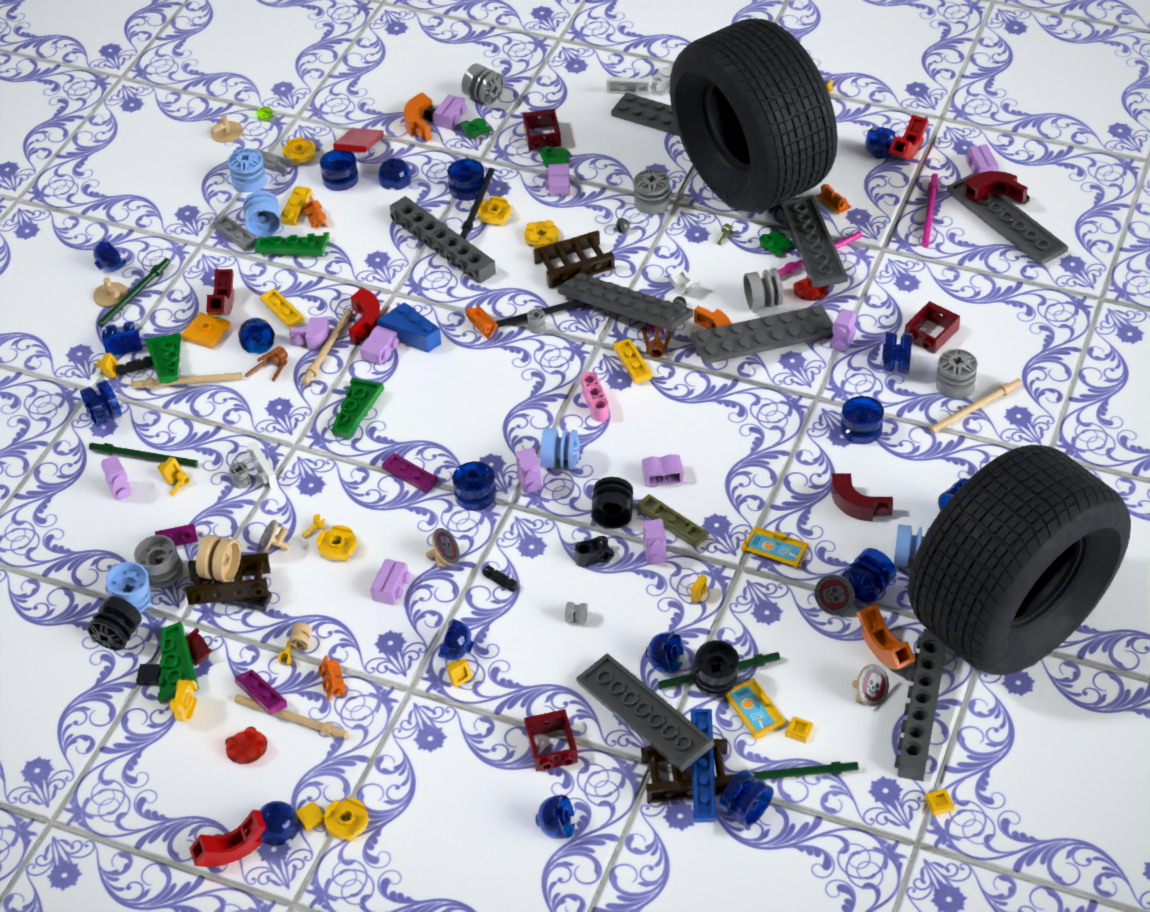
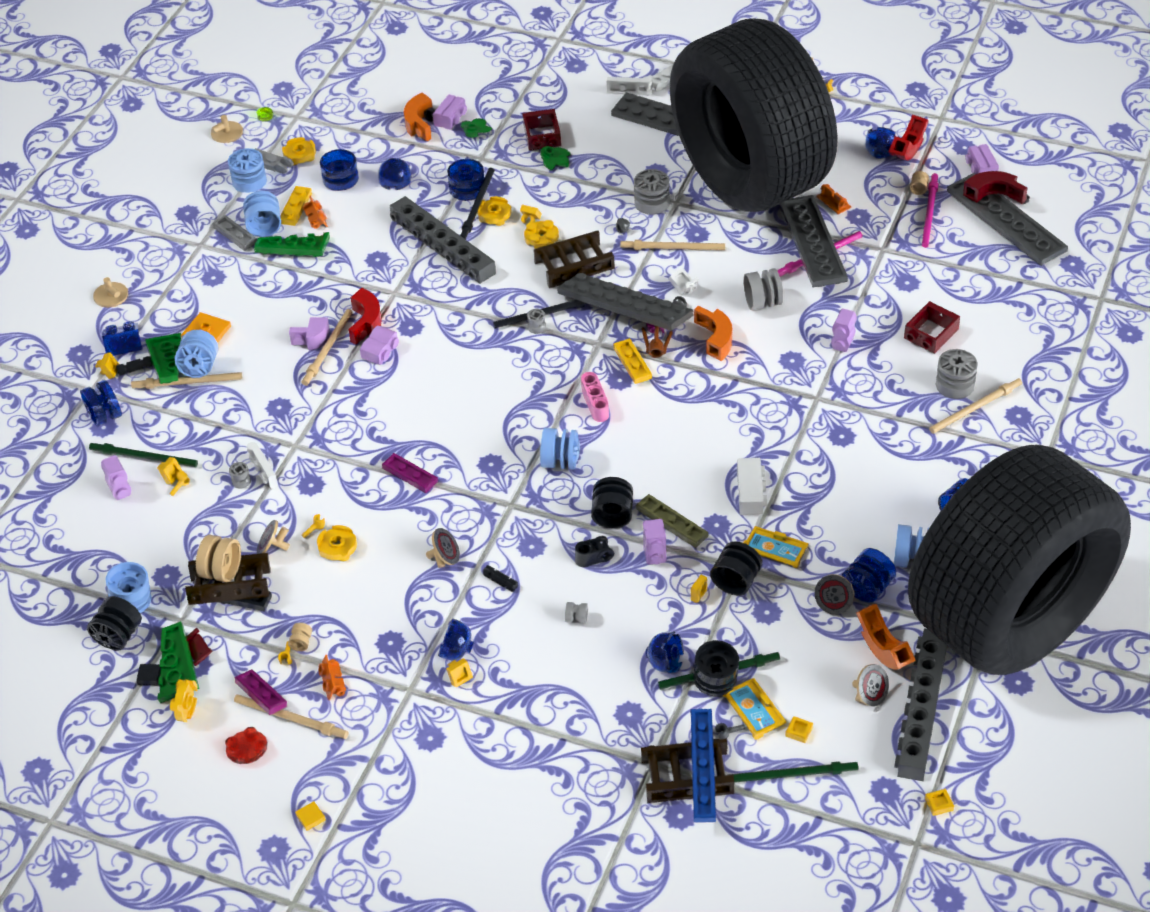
(107, 257): clear blue cylinder -> none
(156, 271): dark green bar -> none
(160, 560): light grey wheel -> none
(180, 535): magenta hinge -> none
(196, 353): none -> light blue wheel
(223, 296): dark red arch -> none
(229, 847): red arch -> none
(256, 335): clear blue cylinder -> none
(276, 356): dark orange plant -> none
(280, 823): clear blue cylinder -> none
(281, 308): yellow plate -> none
(350, 829): yellow plate -> none
(357, 403): green wing -> none
(358, 140): tile -> none
(390, 582): lavender brick -> none
(412, 328): blue wedge -> none
(474, 486): clear blue wheel -> none
(481, 320): orange hinge -> none
(482, 84): light grey wheel -> none
(528, 470): lavender brick -> none
(529, 212): none -> yellow tile
(548, 723): dark red window -> none
(555, 817): clear blue cylinder -> none
(557, 179): lavender brick -> none
(638, 244): none -> tan bar
(645, 712): dark grey plate -> none
(662, 470): lavender brick -> none
(726, 731): none -> dark grey hand
(727, 231): olive hand -> none
(736, 568): none -> black wheel
(746, 798): clear blue wheel -> none
(751, 486): none -> white brick
(762, 334): dark grey plate -> none
(775, 242): green plate -> none
(804, 290): clear red dish -> none
(856, 504): dark red arch -> none
(862, 420): clear blue wheel -> none
(897, 352): clear blue wheel -> none
(919, 183): none -> tan wheel

